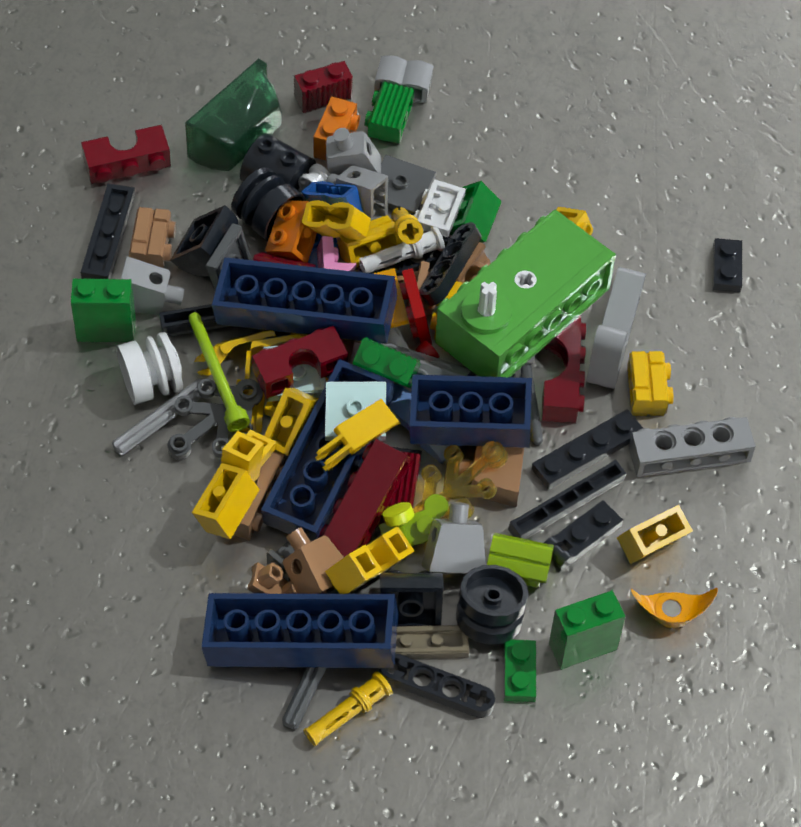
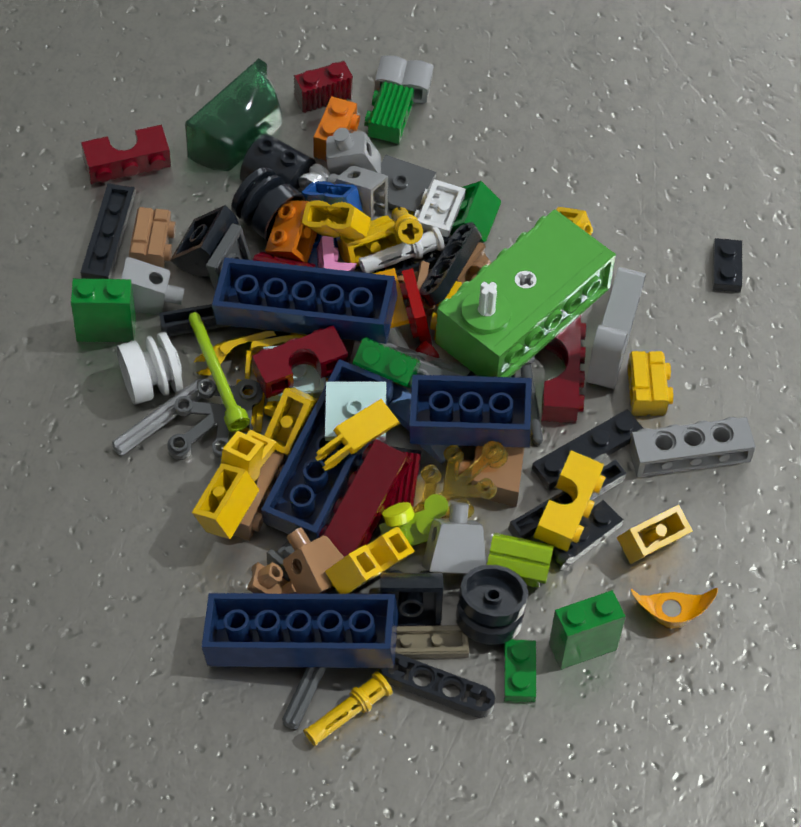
(561, 522): none -> yellow arch

